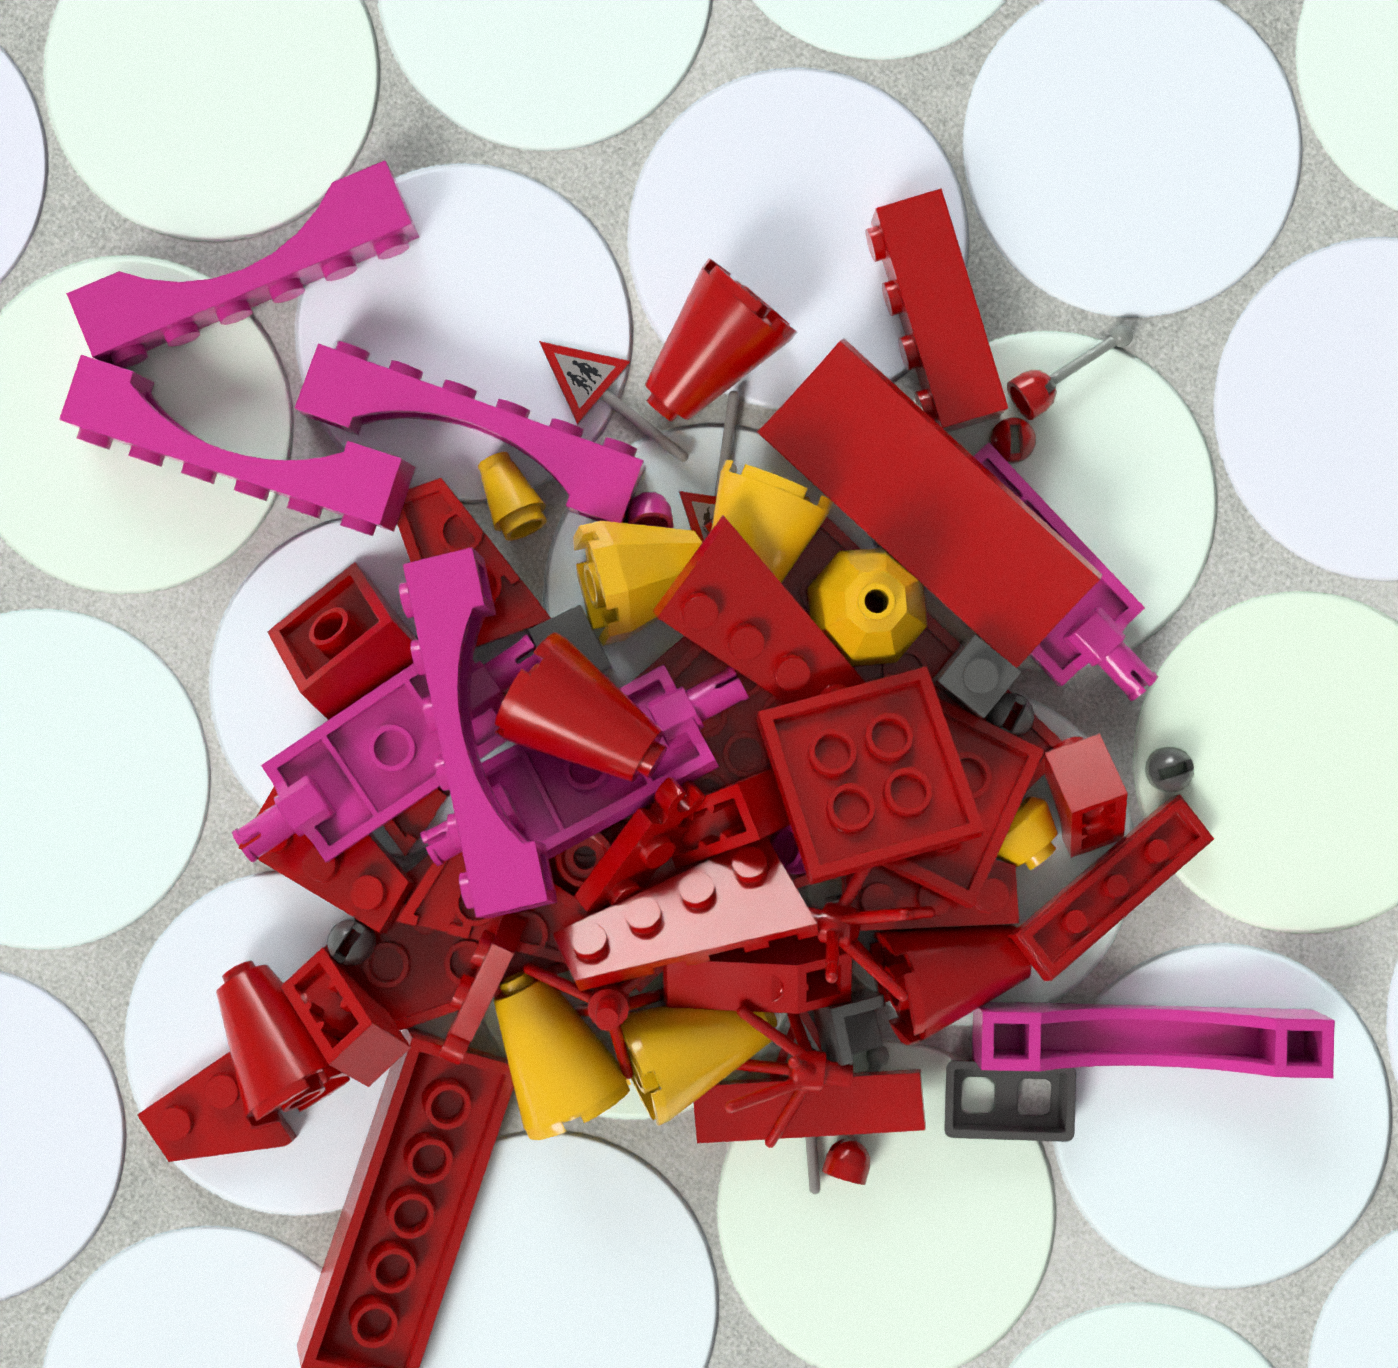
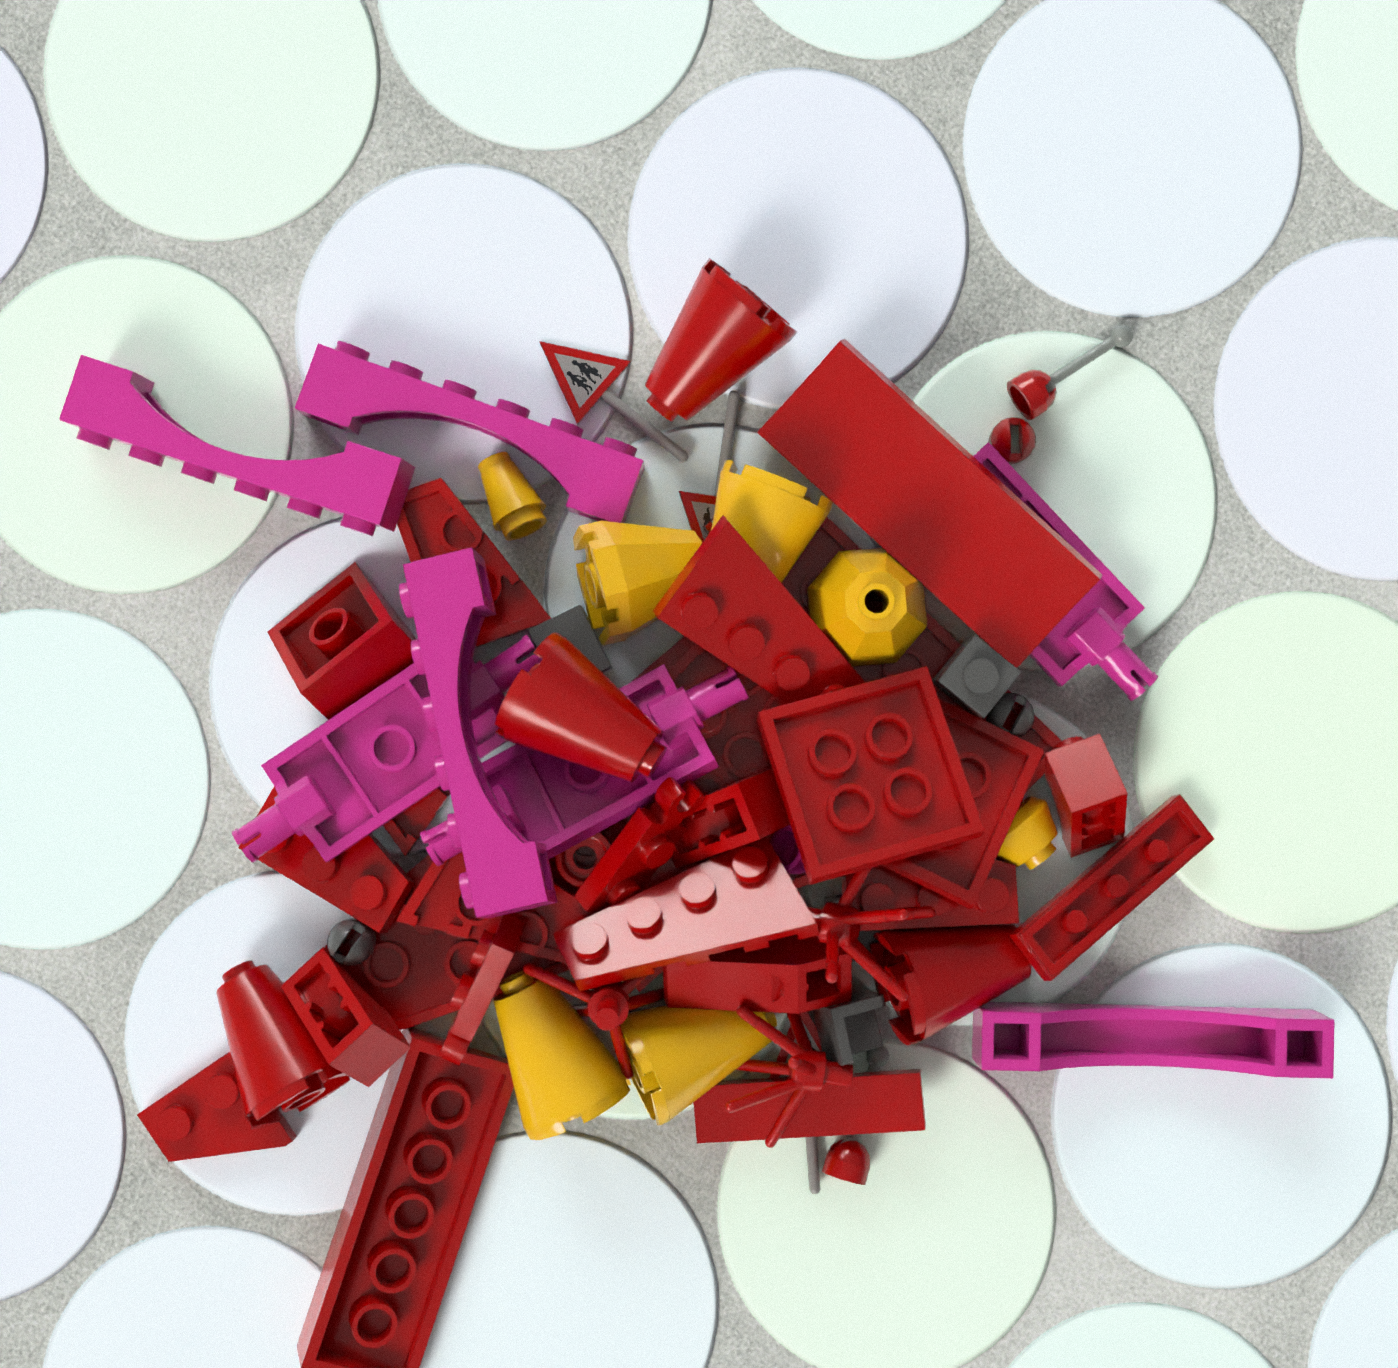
(354, 222): dark pink arch -> none
(650, 510): dark pink hinge -> none
(936, 310): red brick -> none
(1005, 1120): dark grey piece -> none
(1169, 757): dark grey hinge -> none

